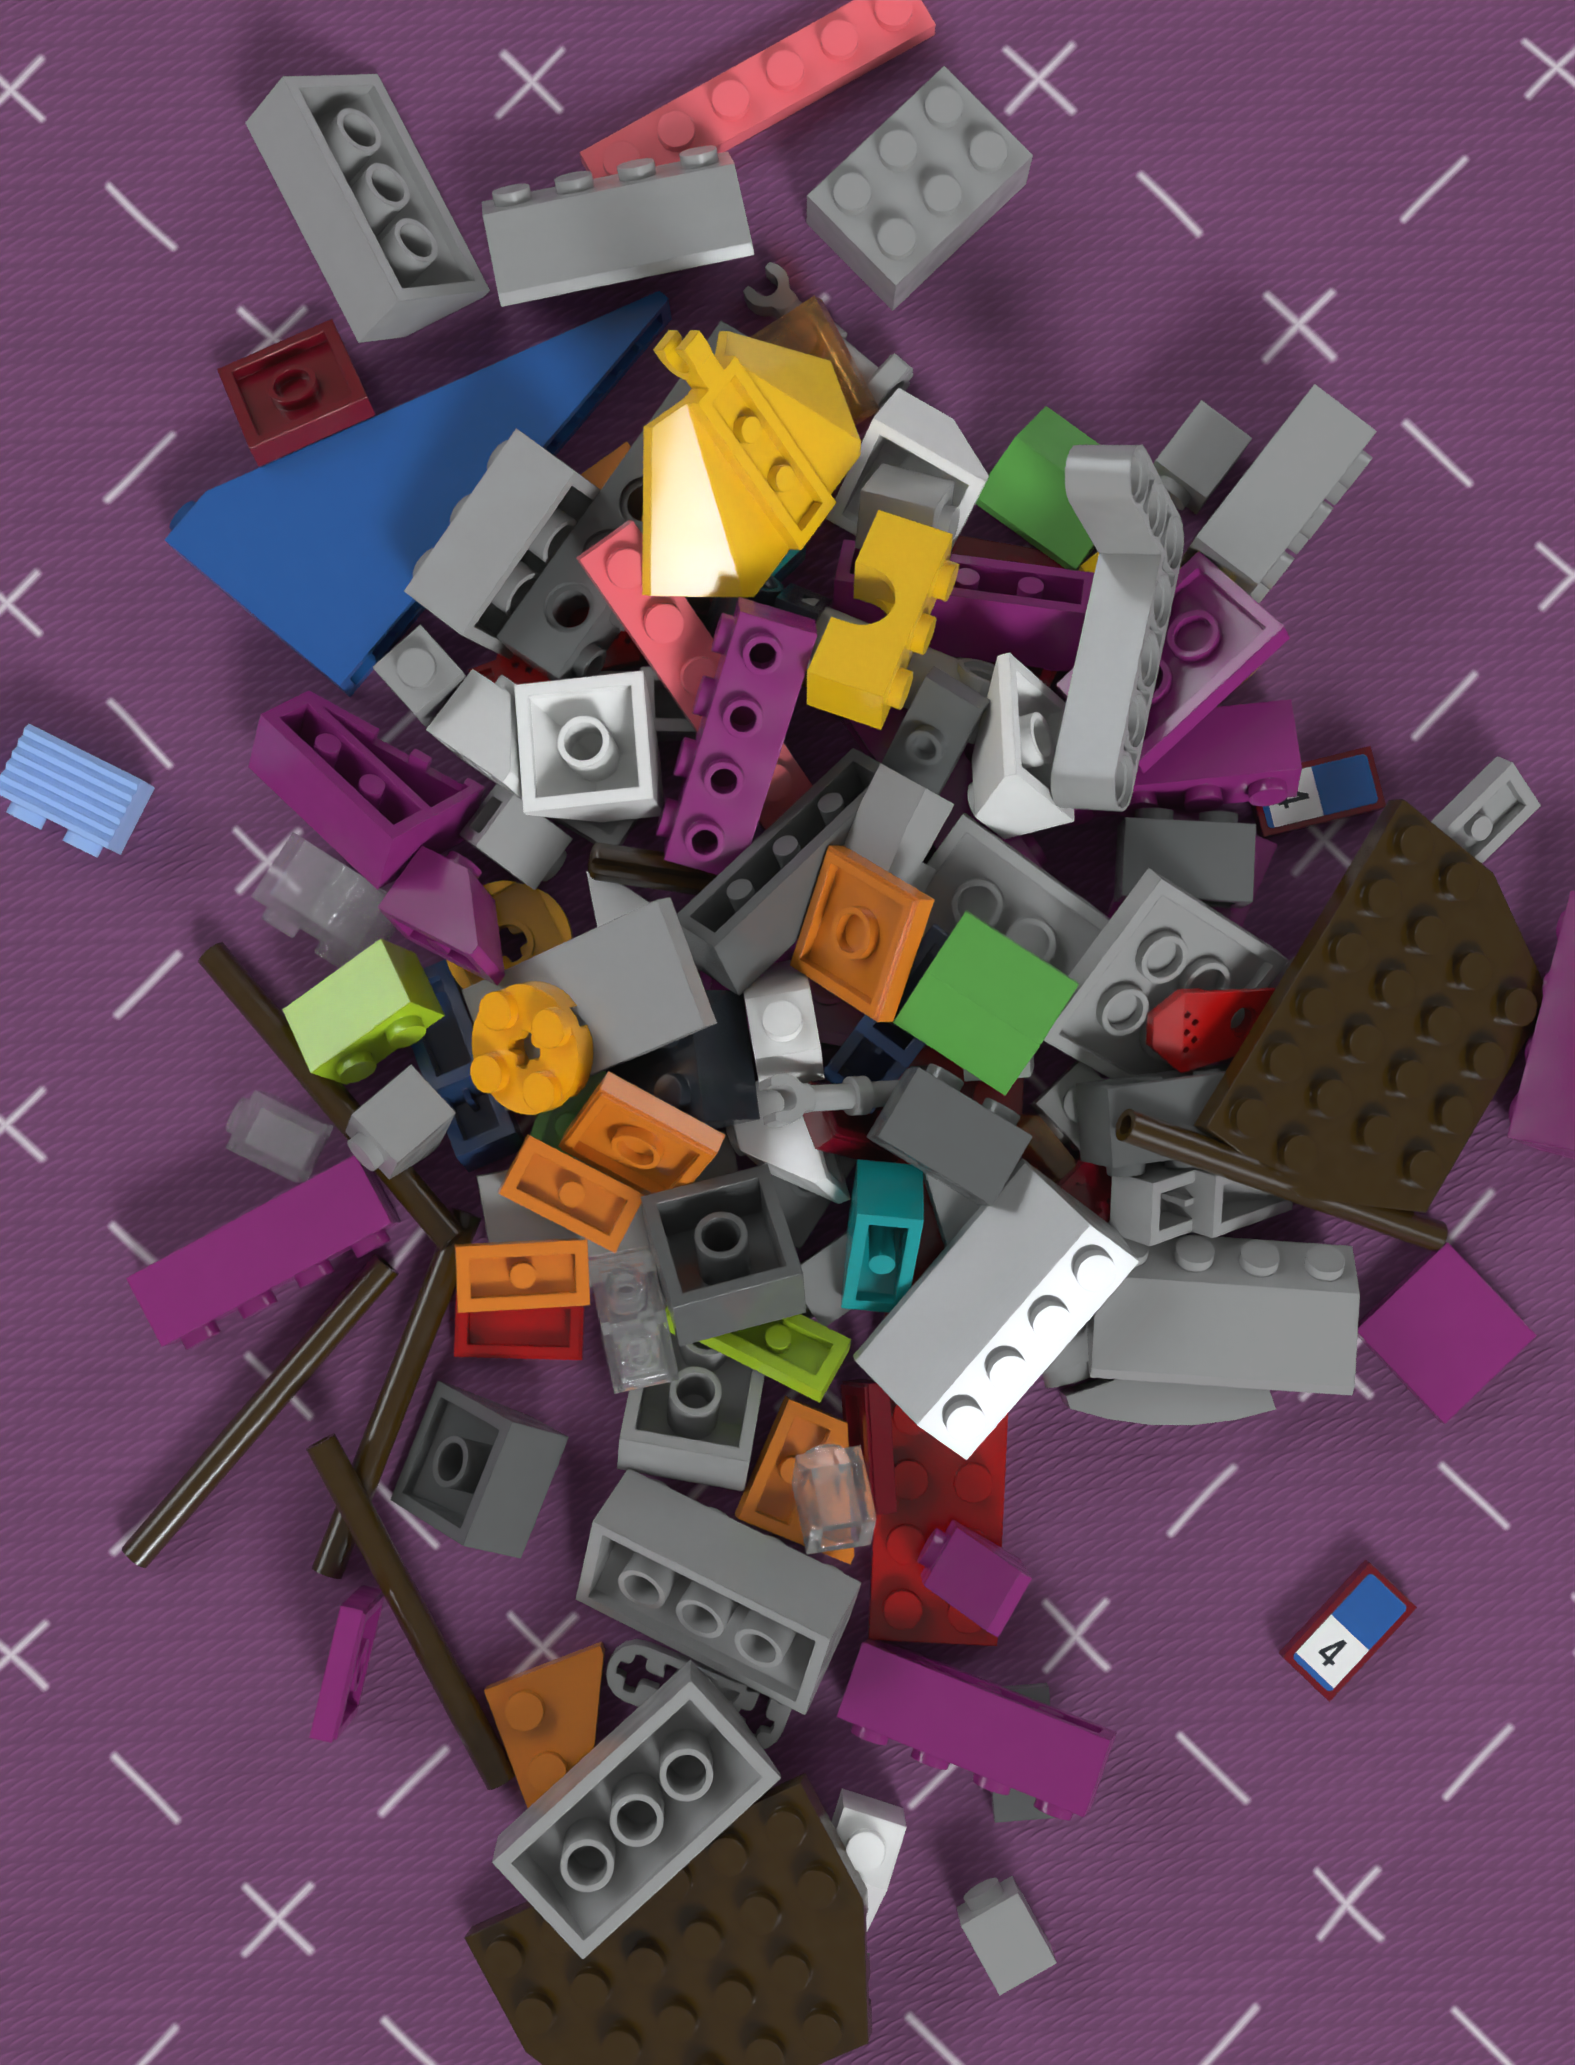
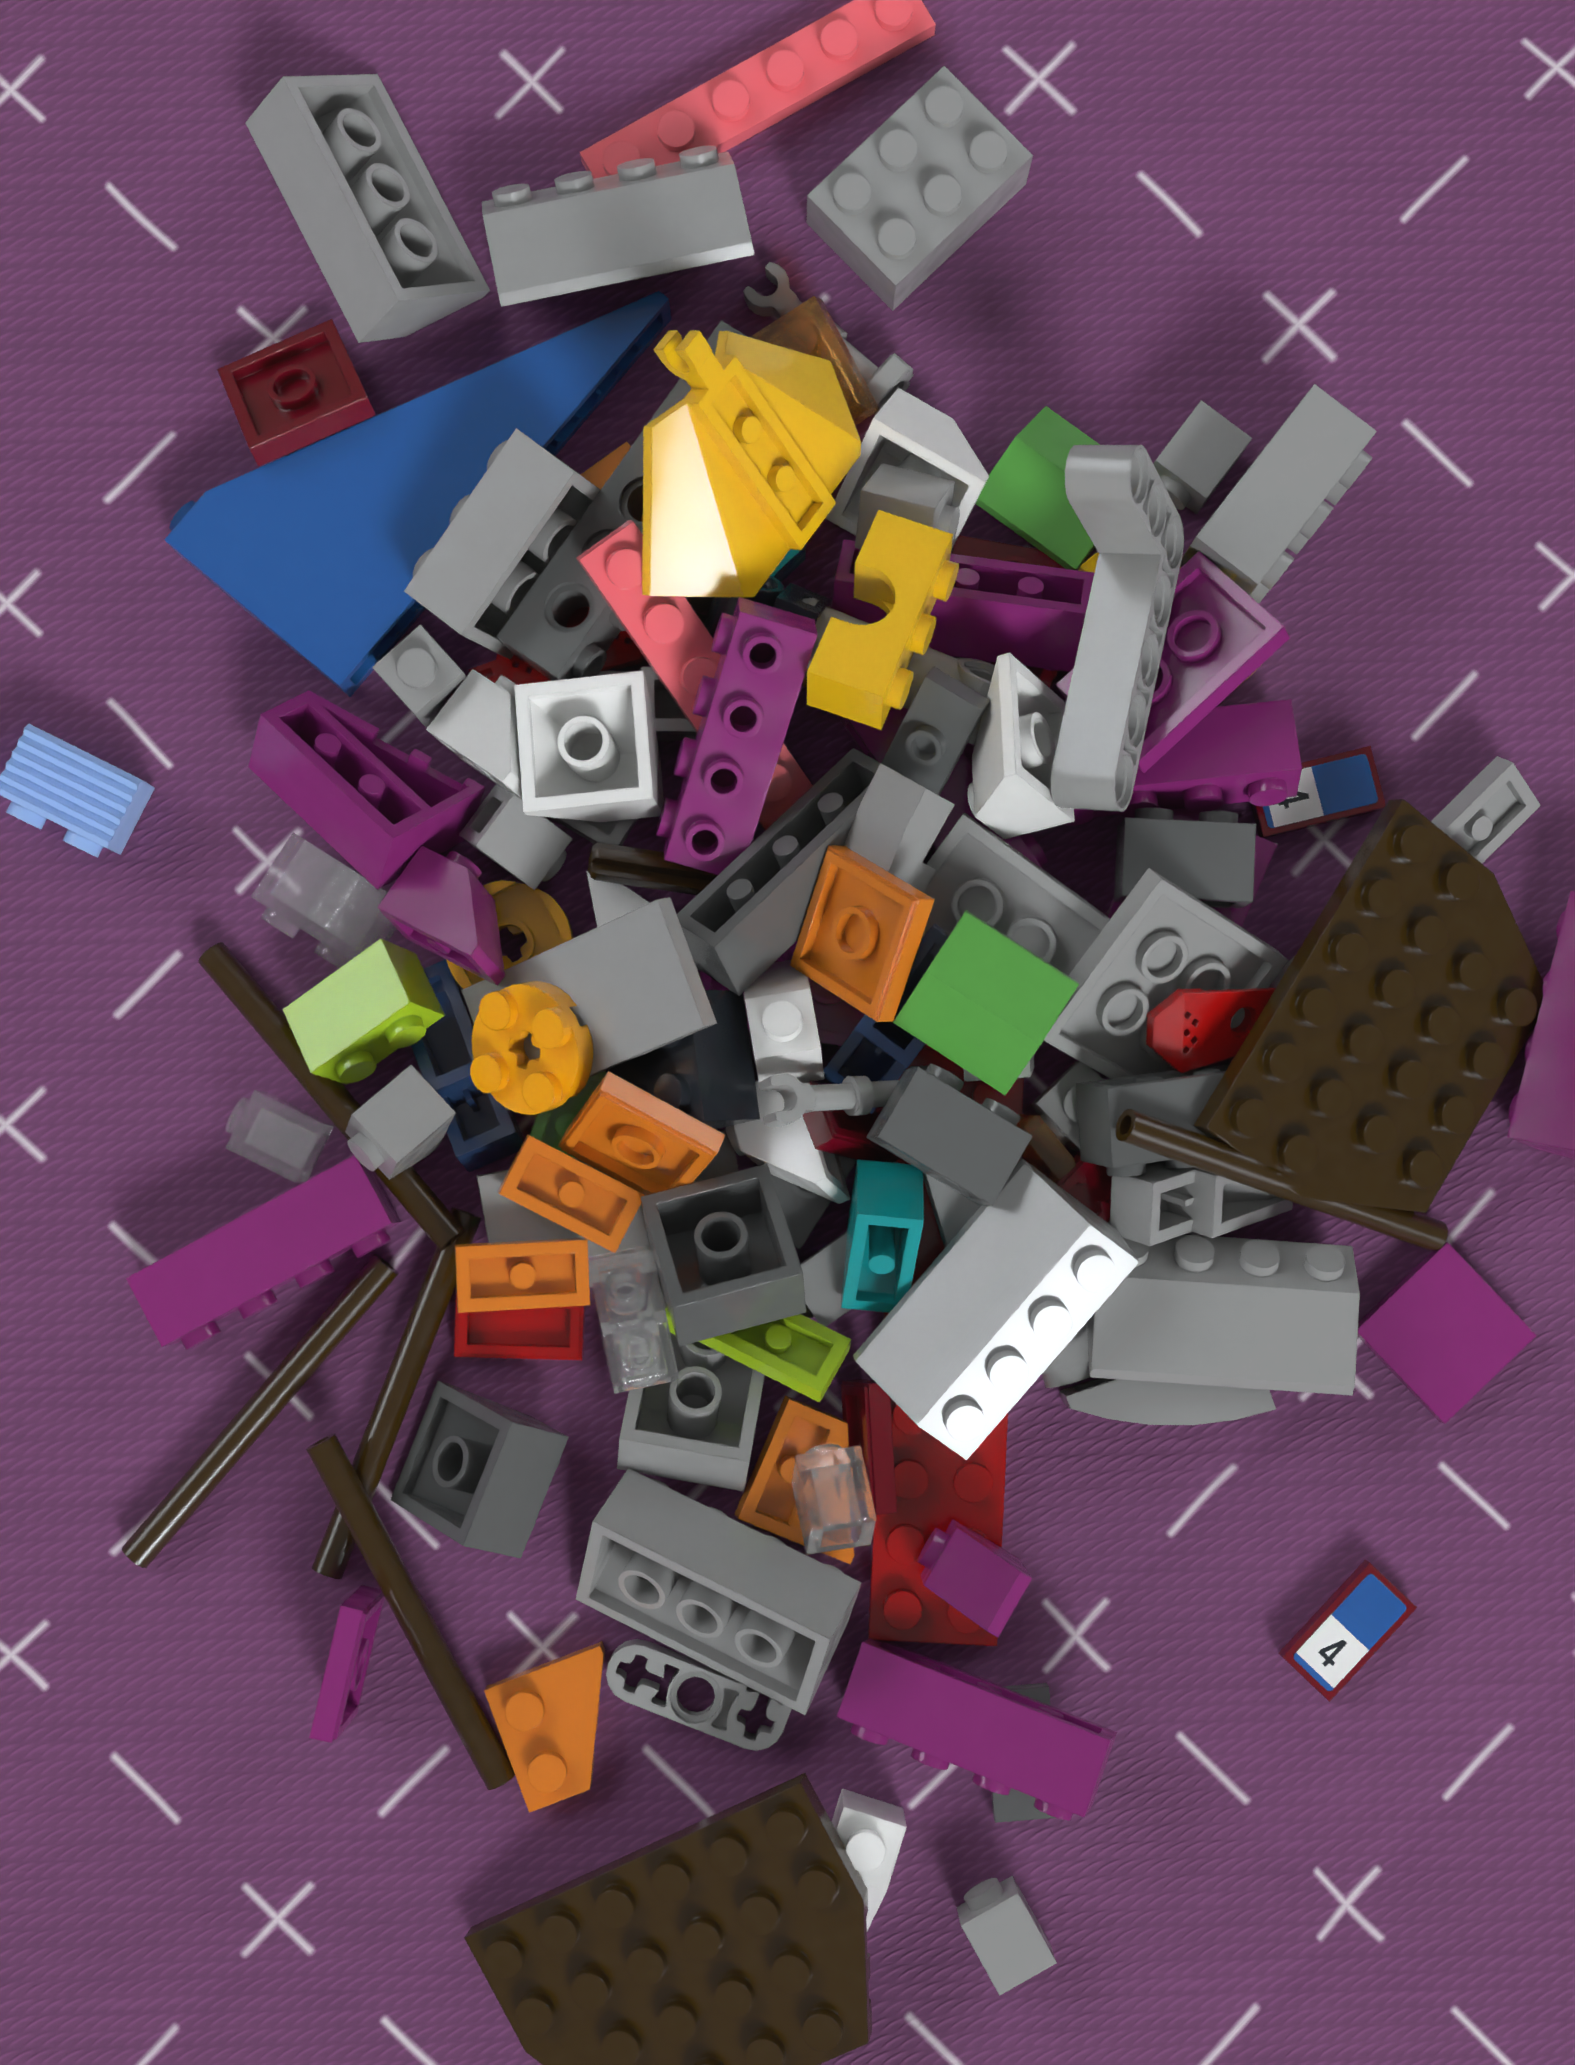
(635, 1810): light grey slope -> none

